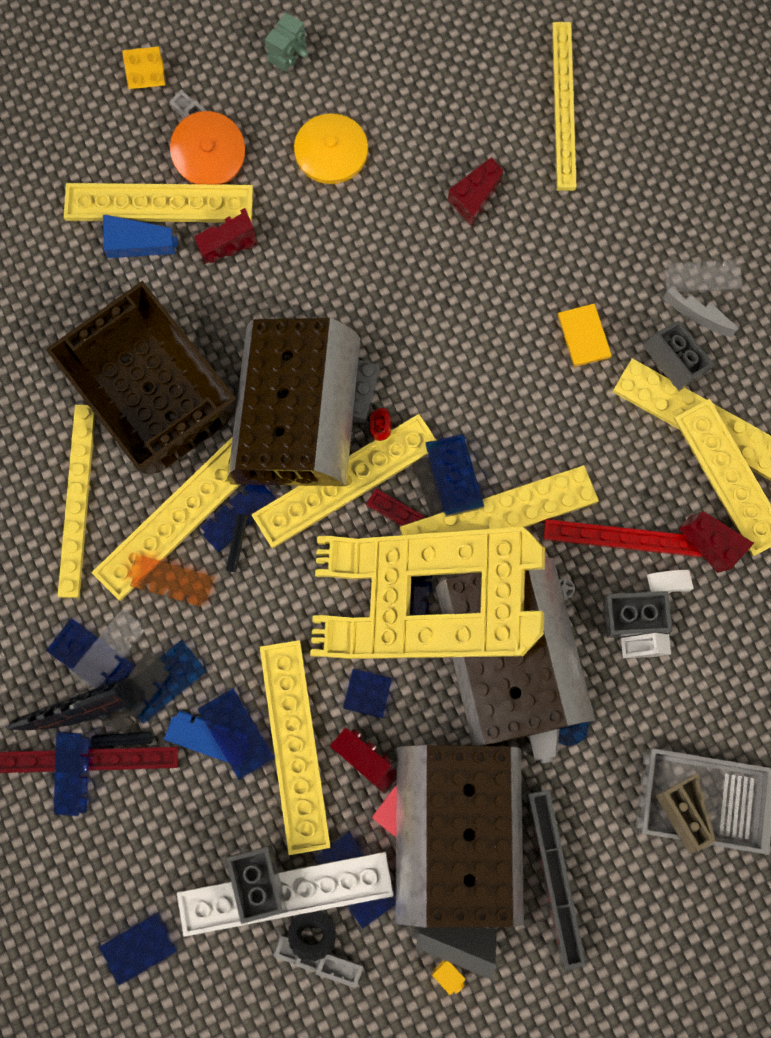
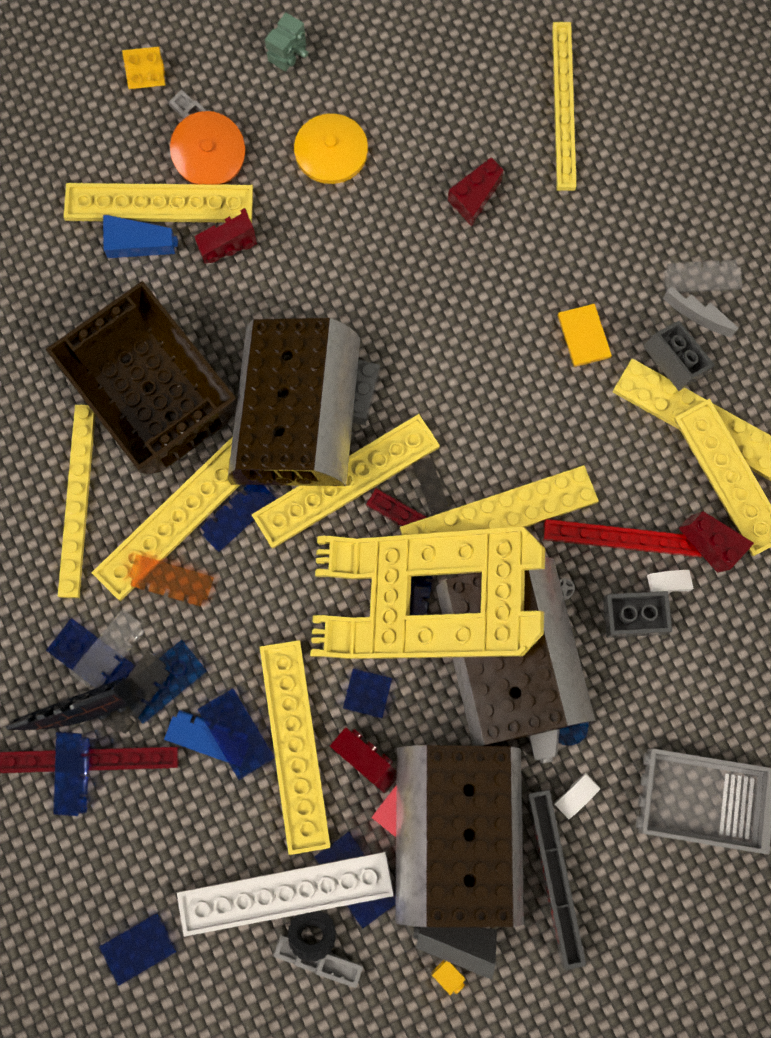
(121, 739): black axle -> none
(236, 543): black axle -> none
(256, 884): dark grey brick -> none
(380, 424): red plate -> none
(454, 475): clear blue tile -> none
(577, 796): none -> white slope
(646, 645): white slope -> none
(688, 813): dark tan wedge -> none

